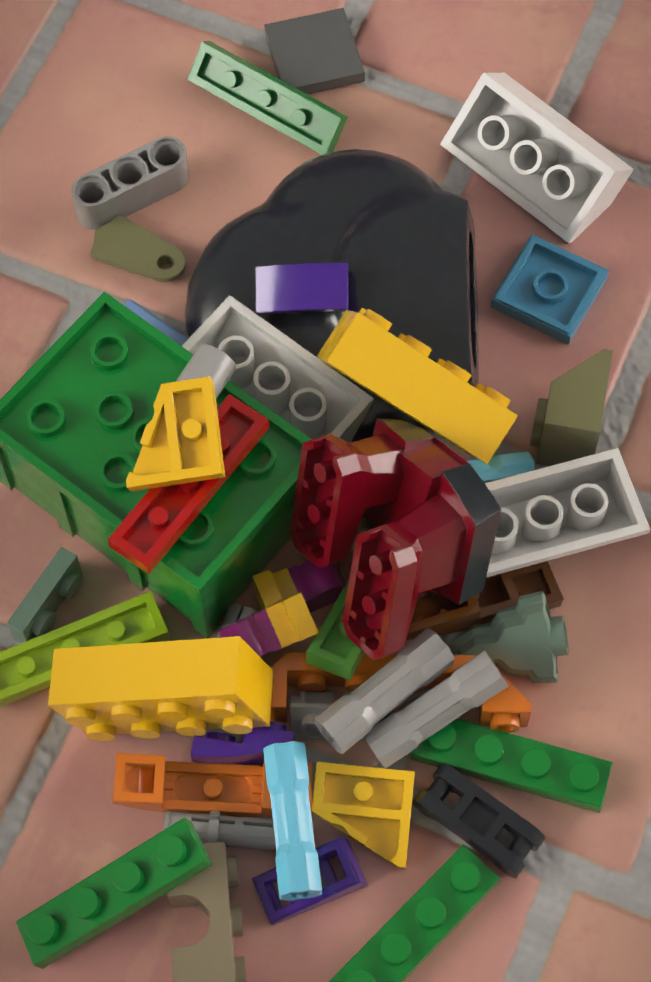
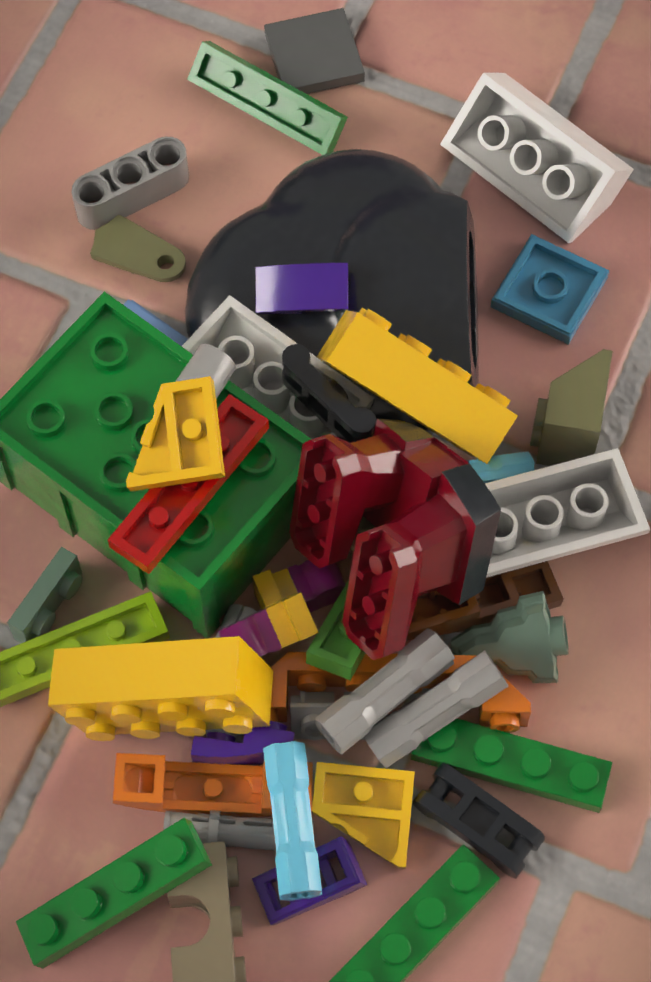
(325, 397): none -> black plate

